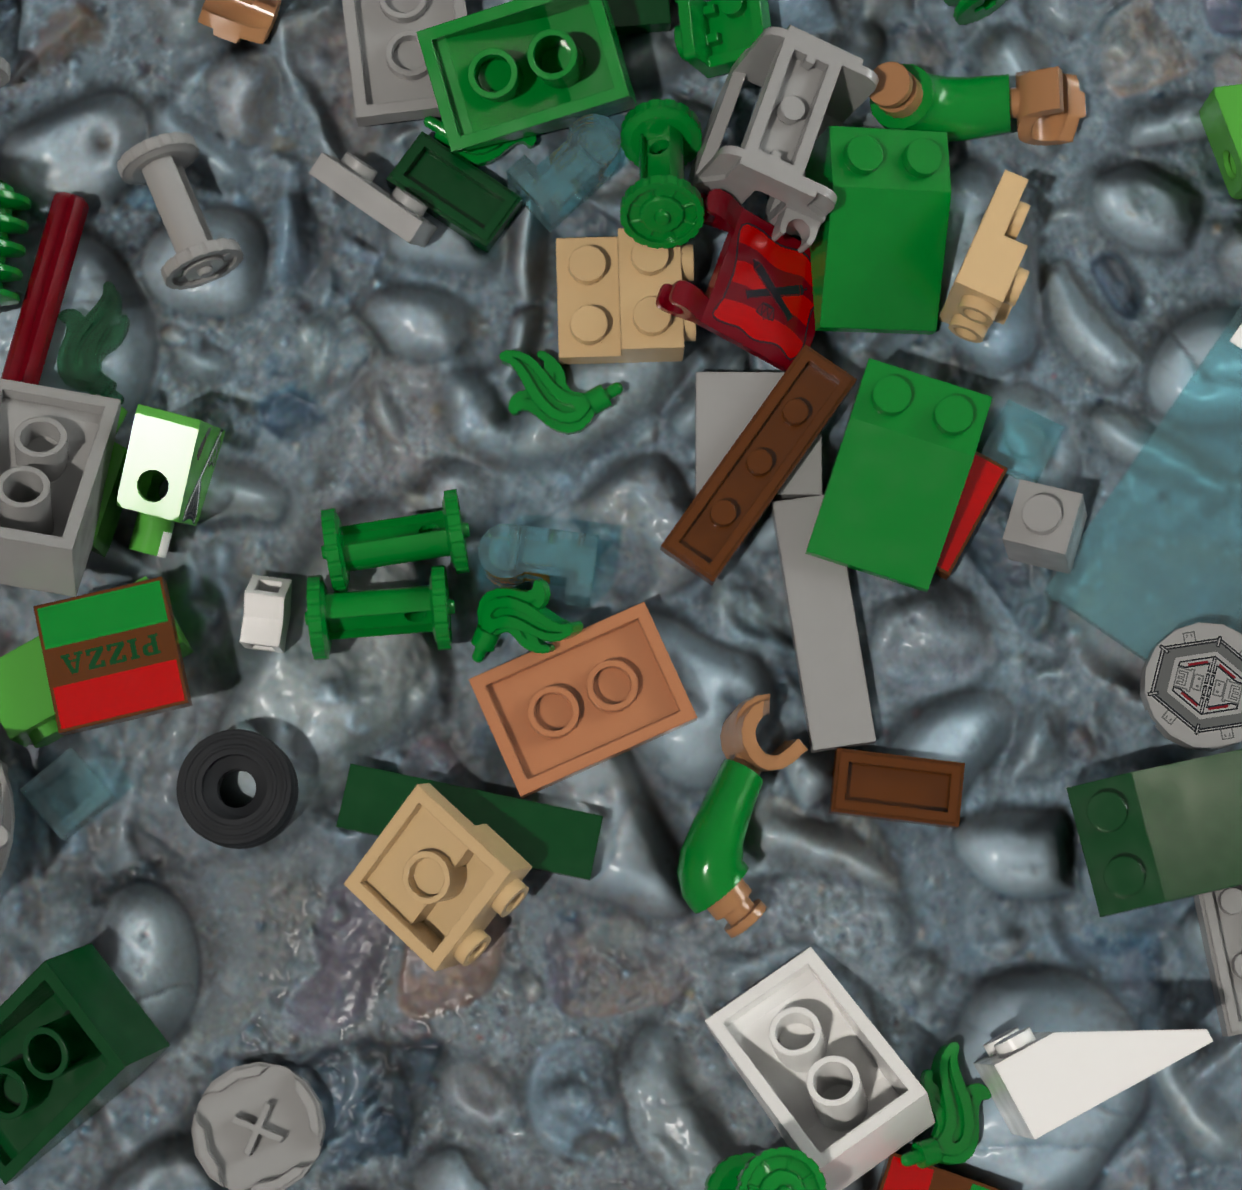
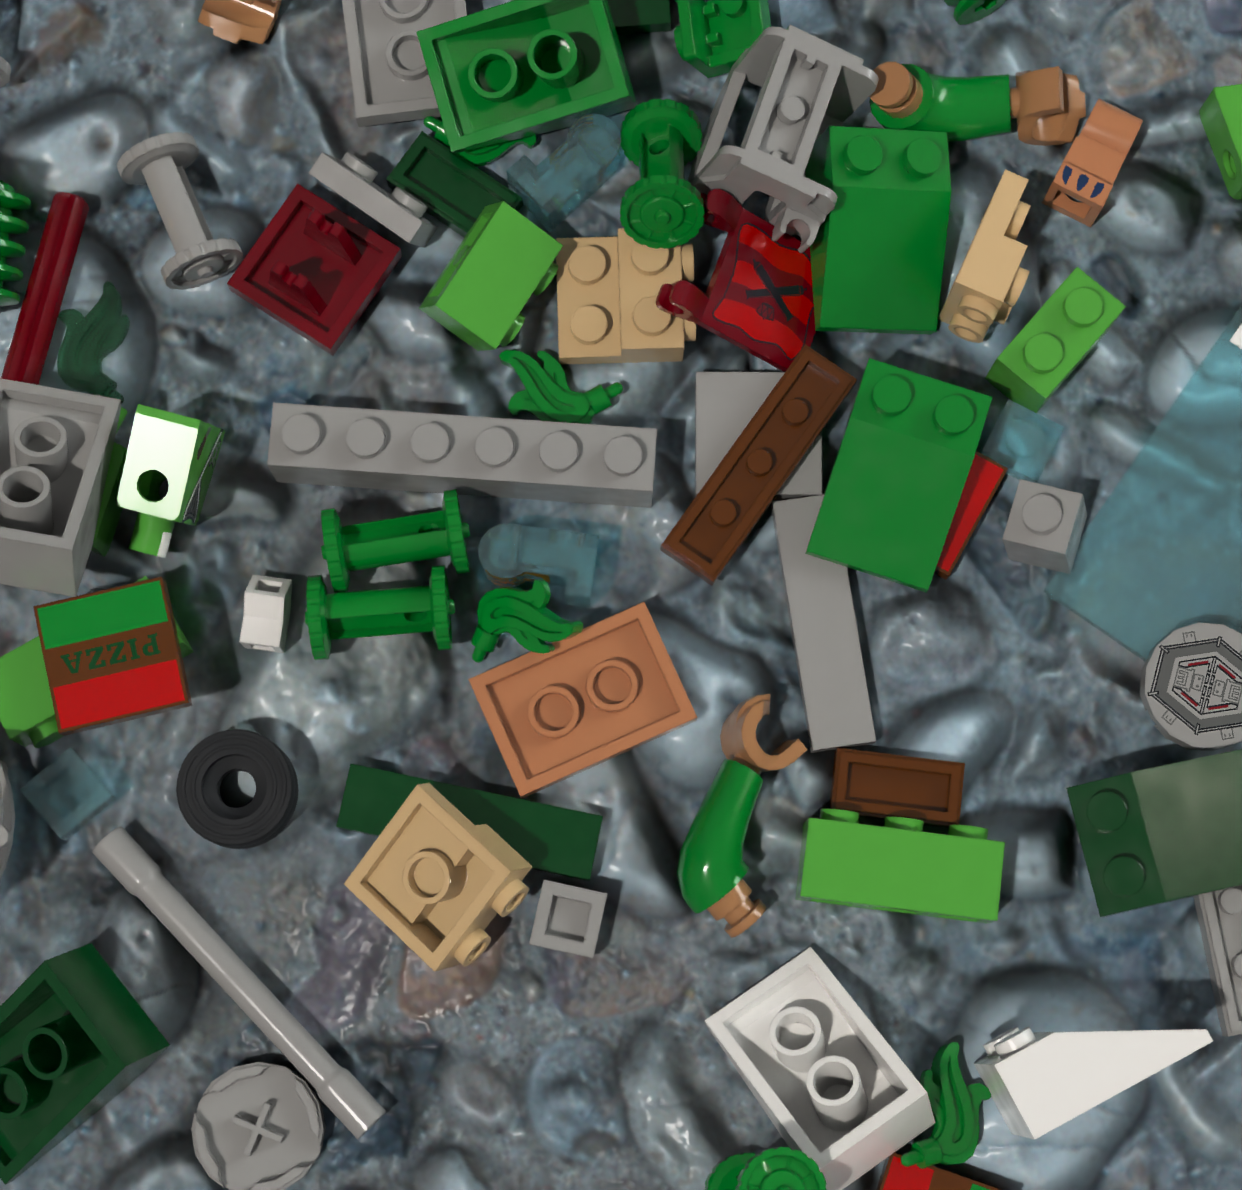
(315, 269): none -> dark red plate
(333, 1083): none -> light grey piece
(462, 454): none -> light grey brick
(493, 278): none -> bright green brick
(568, 919): none -> light grey plate
(900, 867): none -> bright green brick
(1055, 341): none -> bright green brick
(1093, 163): none -> nougat leg

